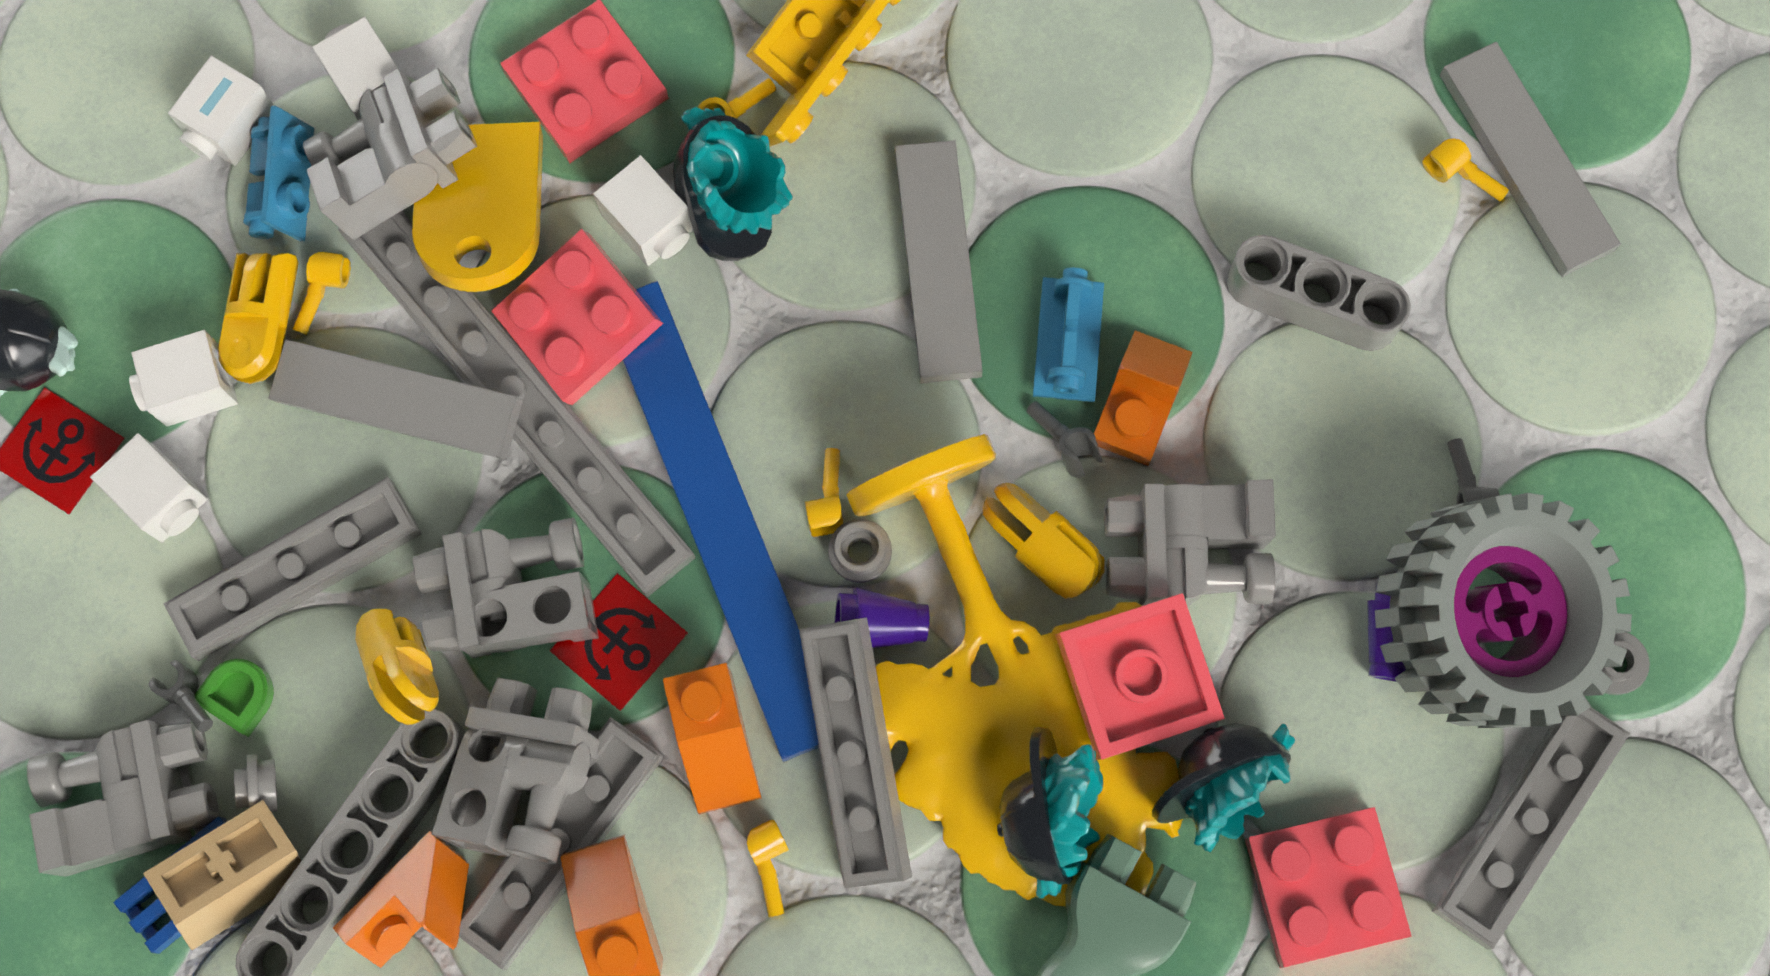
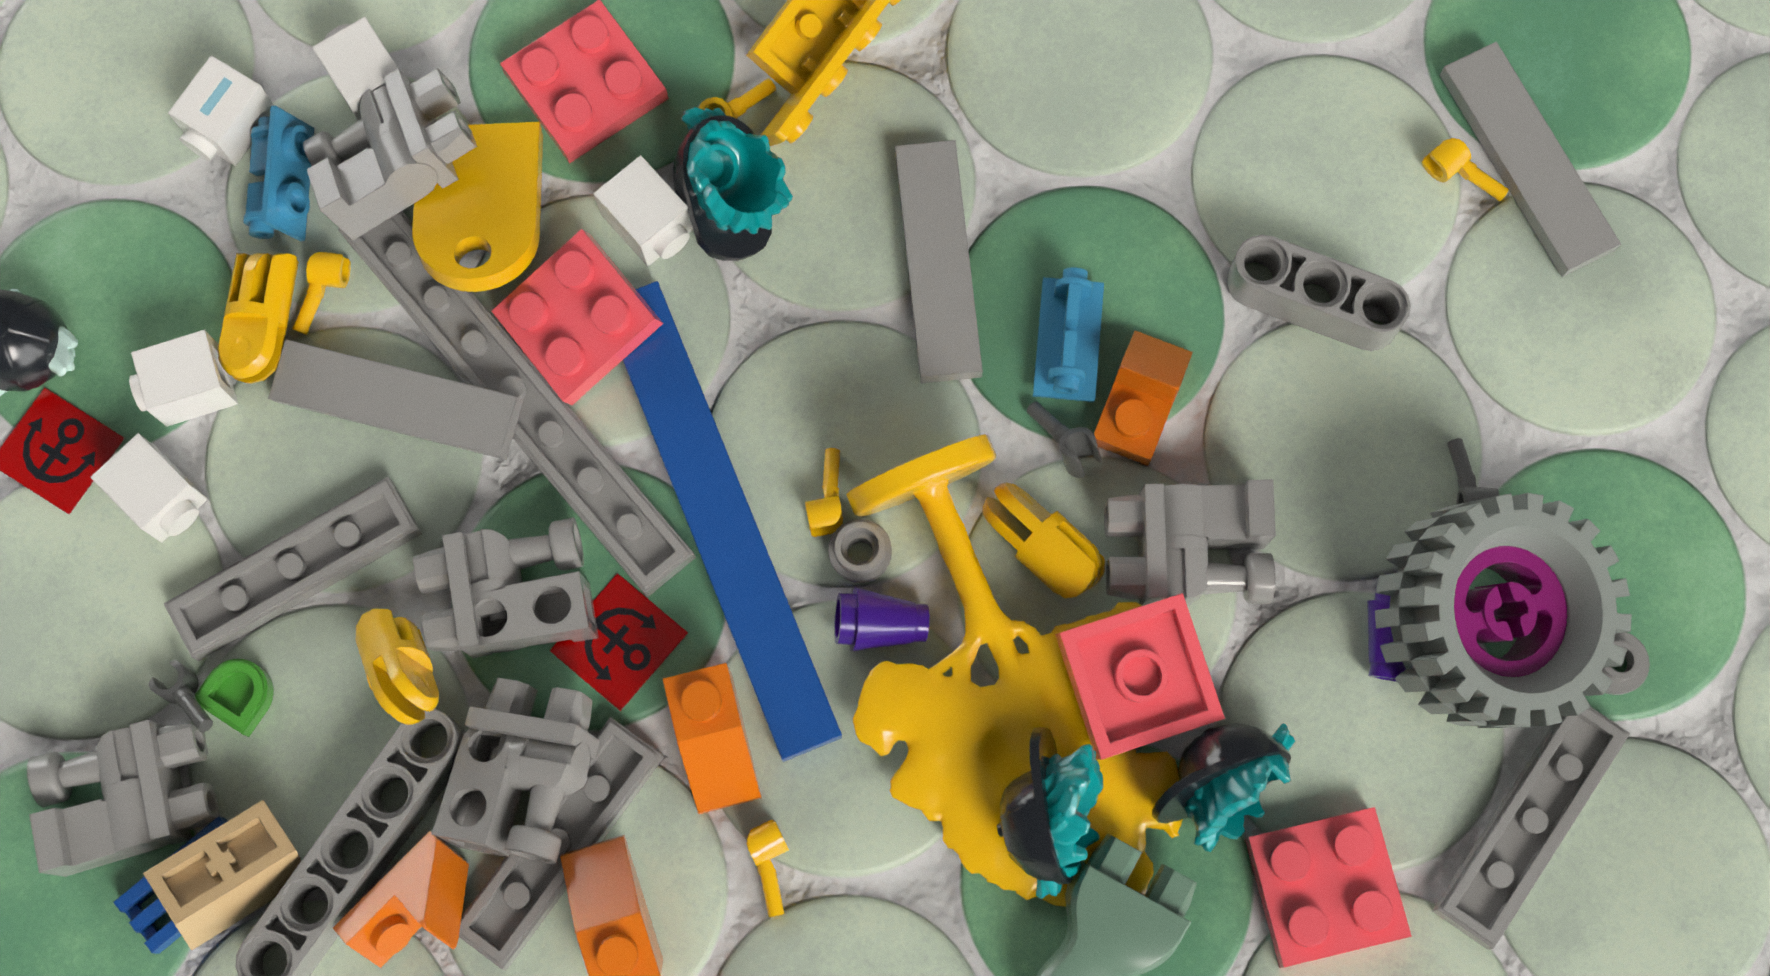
(256, 783): light grey plate -> none
(855, 753): light grey tile -> none

